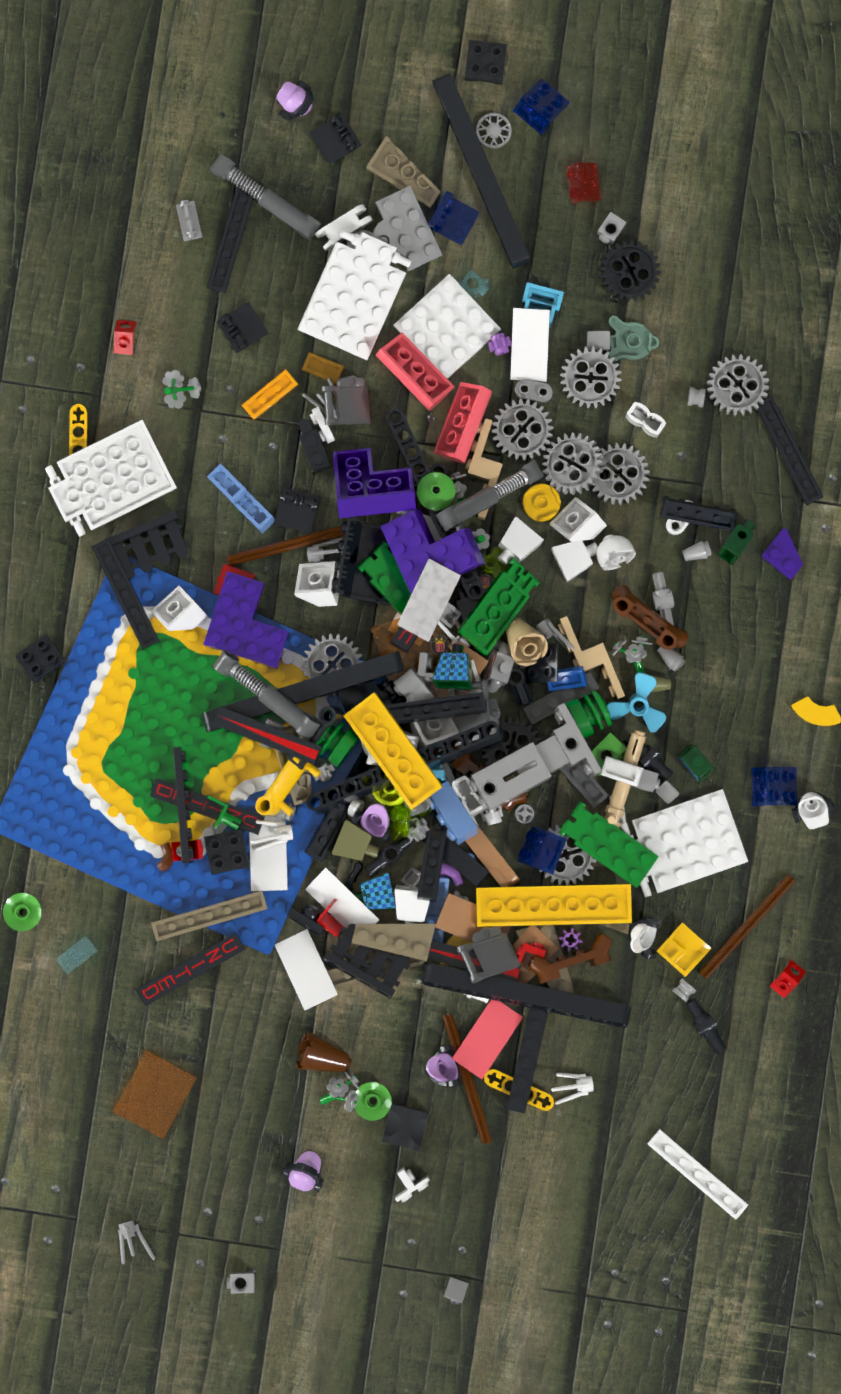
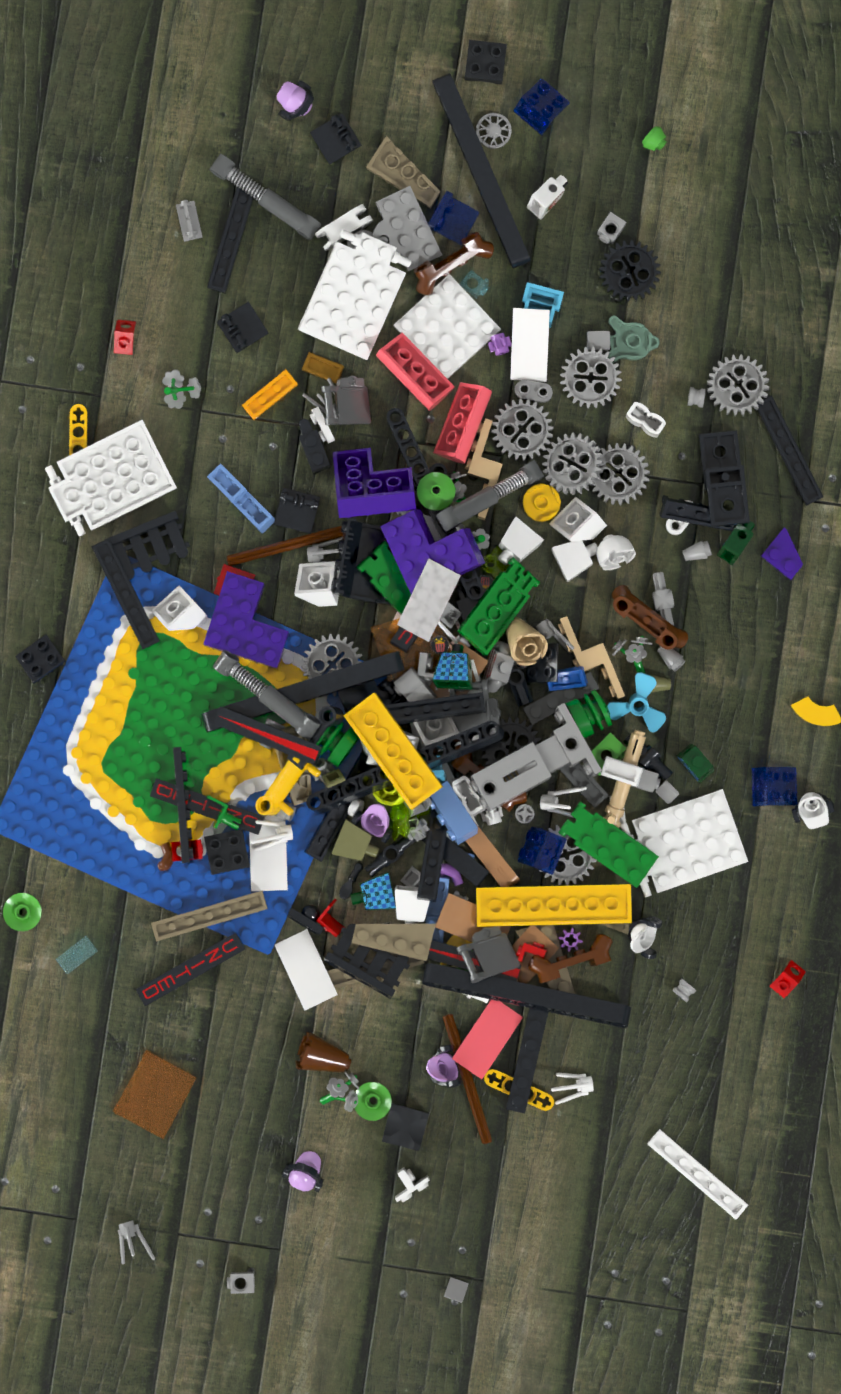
(333, 778): none -> olive slope
(347, 908): white sticker -> none
(428, 273): none -> reddish brown plate
(547, 196): none -> white torso
(551, 803): none -> white plant
(583, 182): clear red bracket -> none
(654, 139): none -> bright green cone
(684, 949): yellow plate -> none
(705, 1025): black pin -> none
(724, 478): none -> black bracket
(747, 926): reddish brown axle -> none

